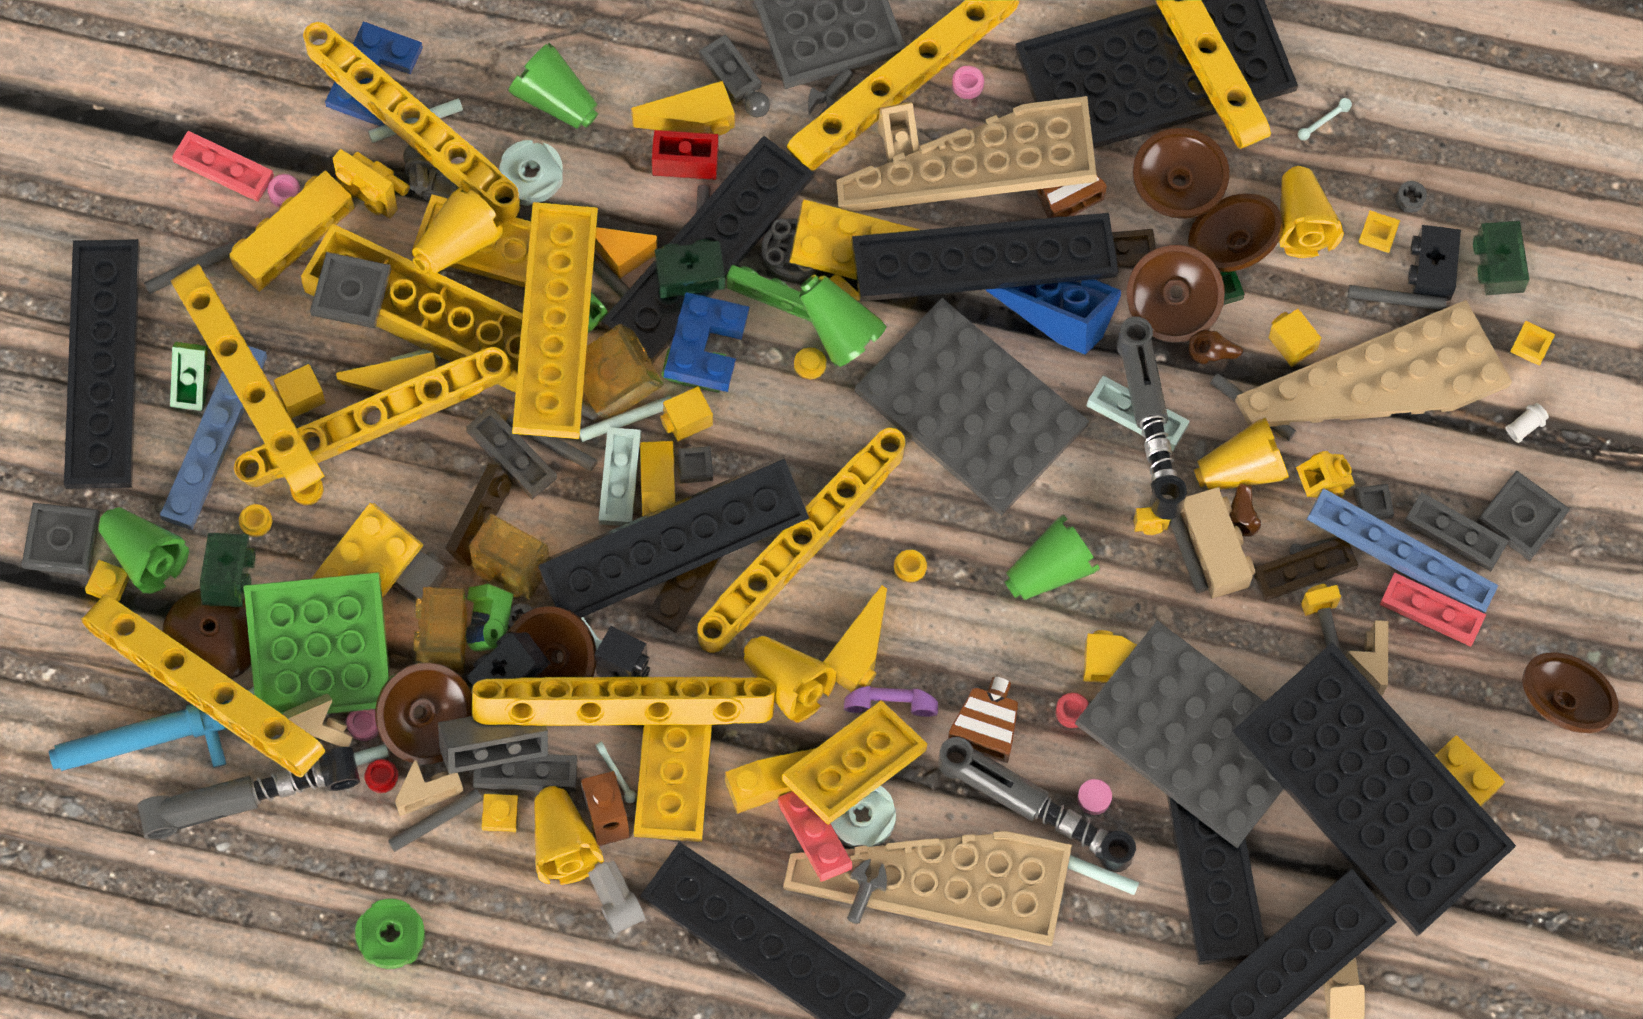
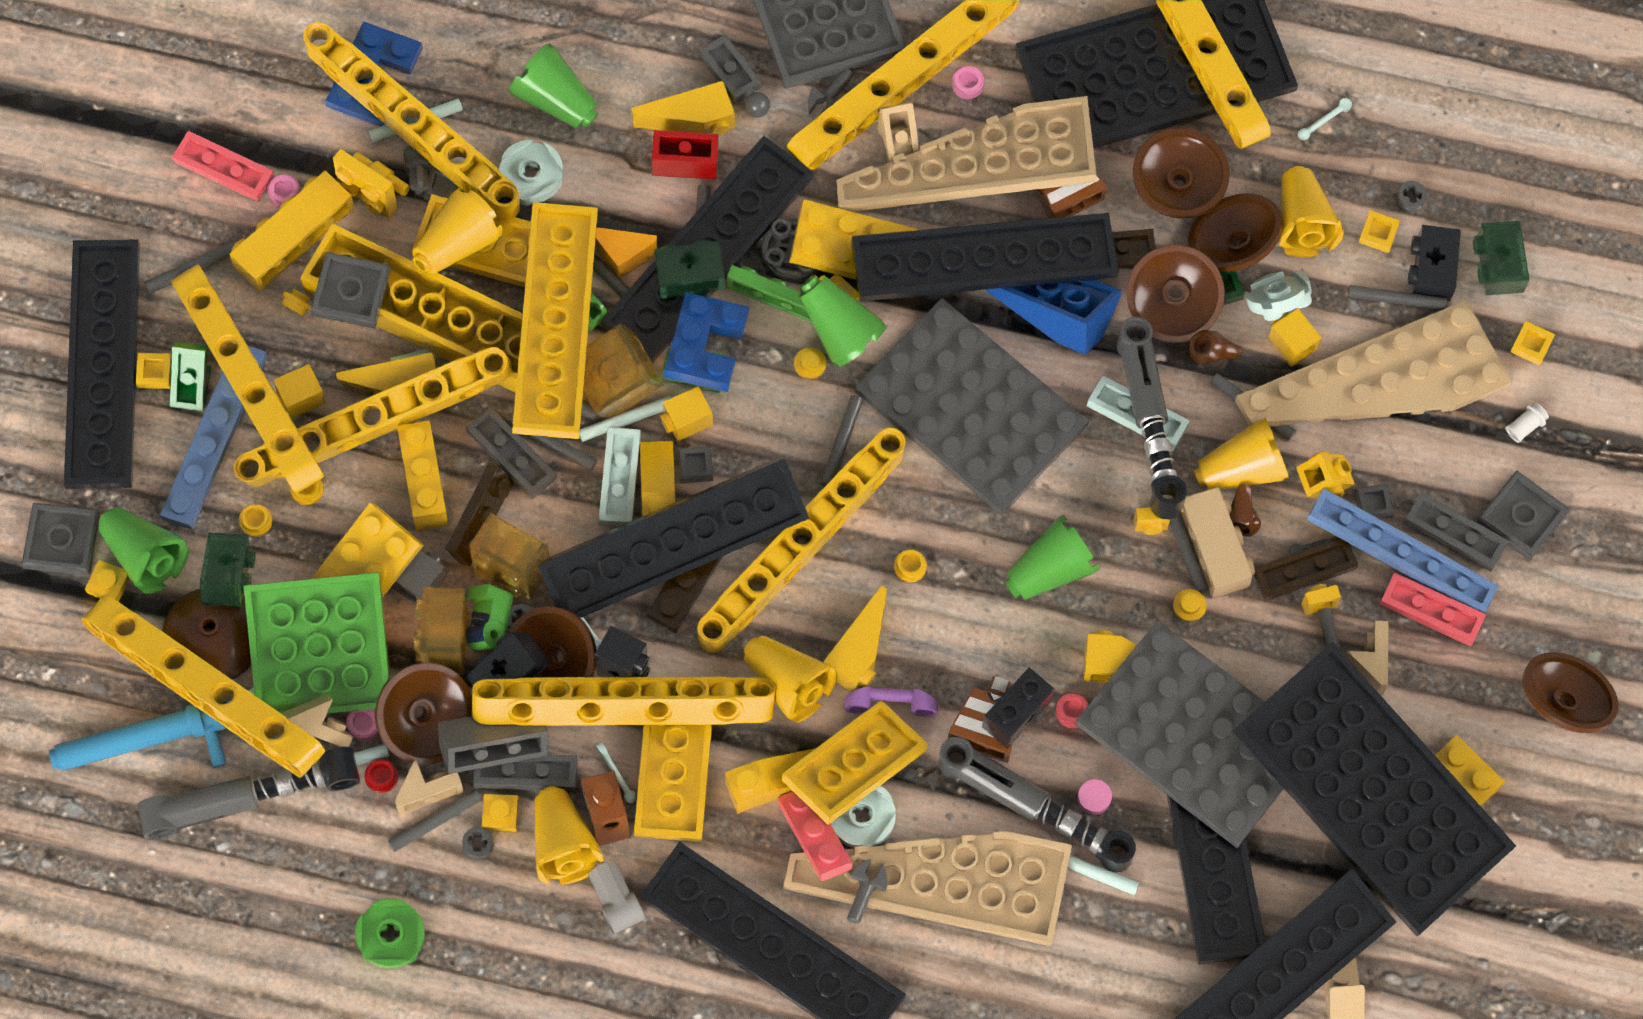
(154, 370): none -> yellow plate
(296, 302): none -> yellow plate
(422, 475): none -> yellow brick
(486, 839): none -> dark grey bush
(842, 439): none -> dark grey bar
(1018, 707): none -> black brick
(1189, 605): none -> yellow plate
(1279, 294): none -> light aqua plate

